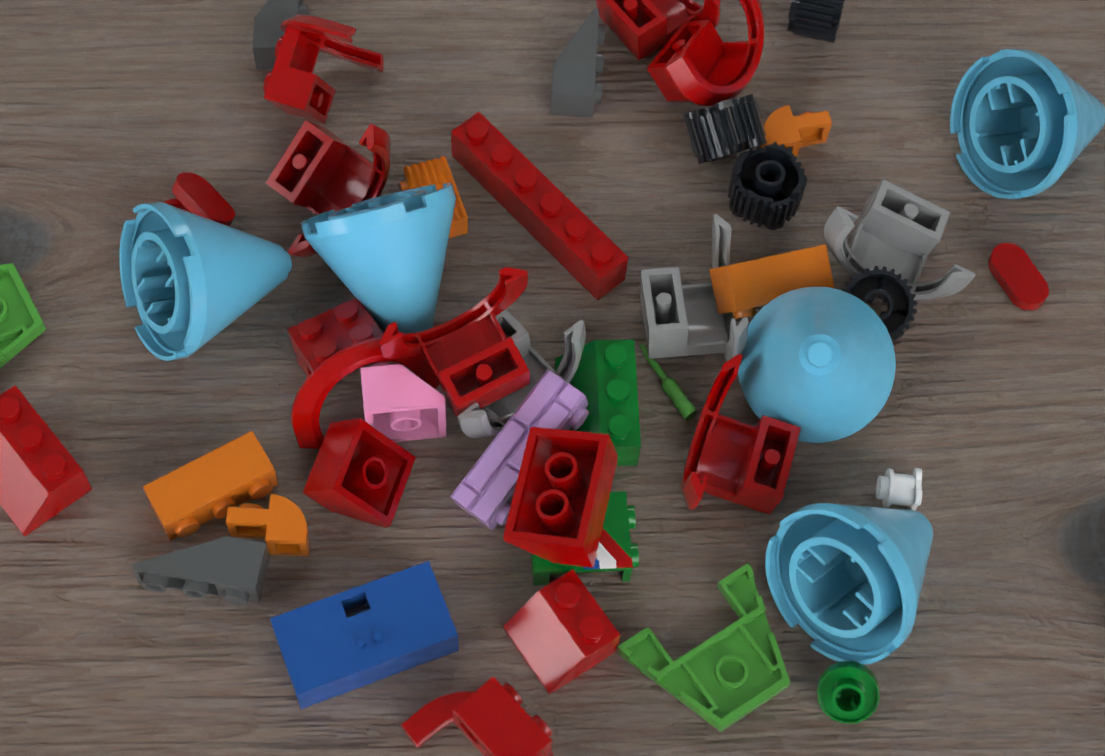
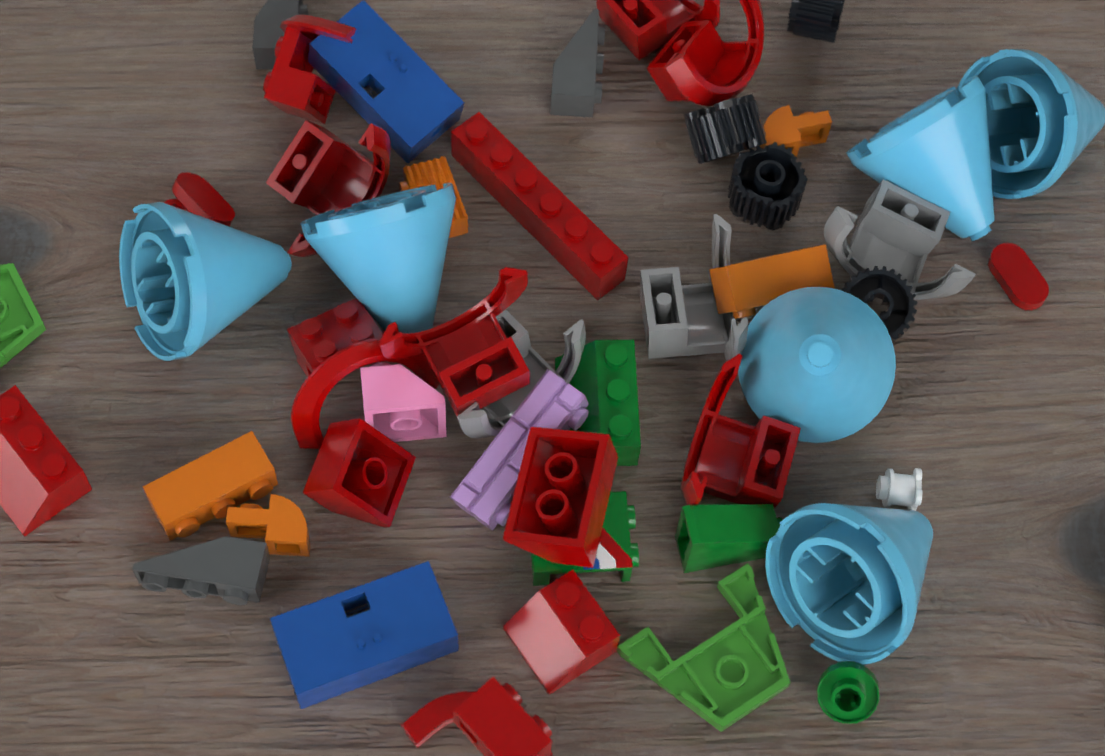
(387, 82): none -> blue brick
(672, 389): bright green piece -> none
(724, 534): none -> green slope
(939, 156): none -> medium azure cone

